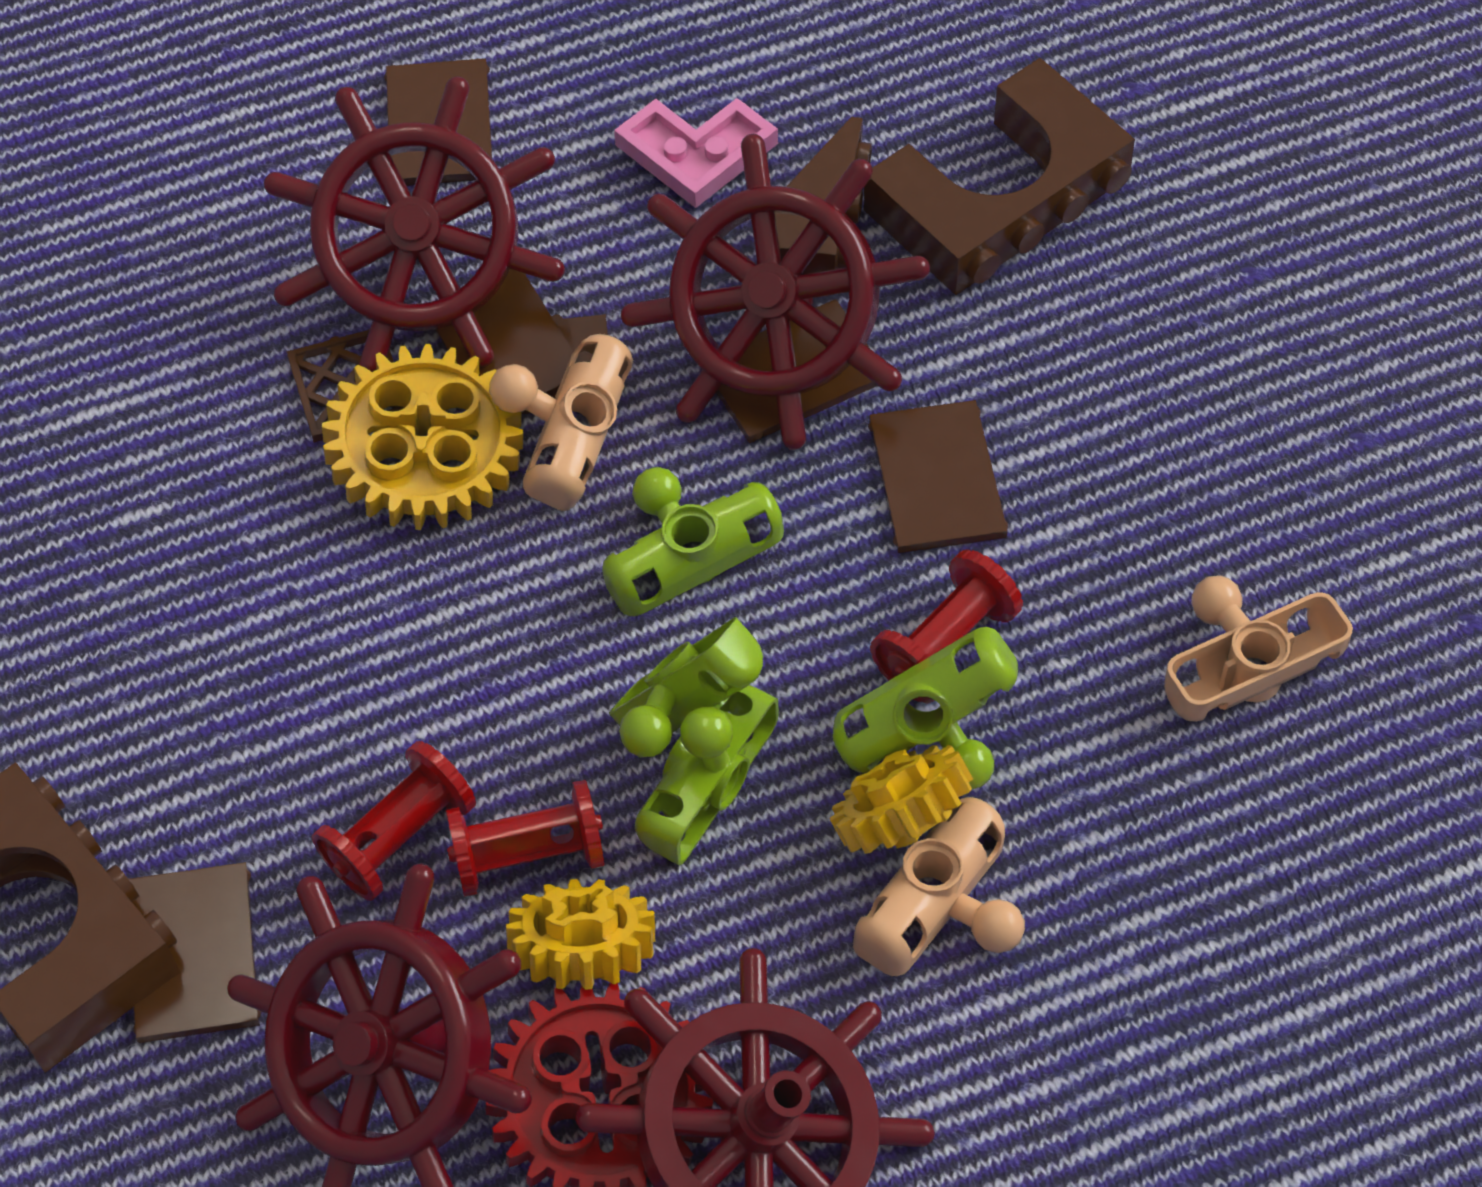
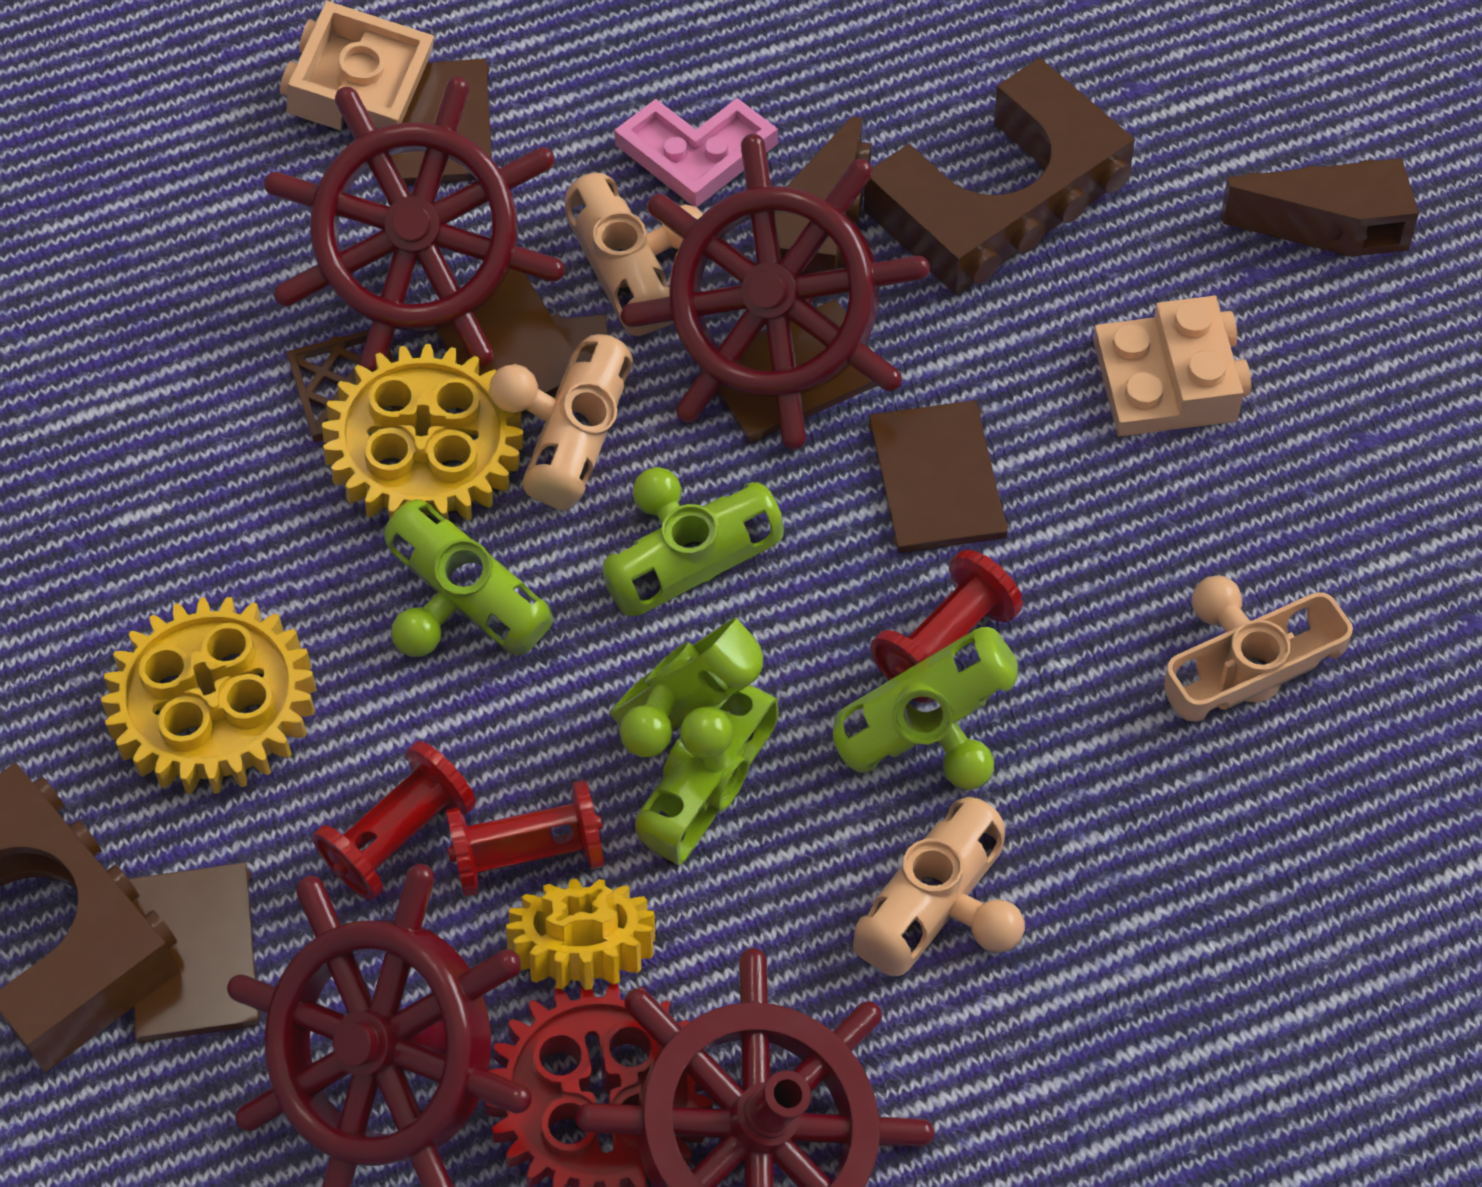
(209, 695): none -> yellow gear
(356, 52): none -> light nougat plate
(436, 556): none -> lime piece
(609, 226): none -> light nougat piece
(901, 798): yellow gear -> none
(1172, 368): none -> light nougat plate
(1331, 208): none -> reddish brown slope

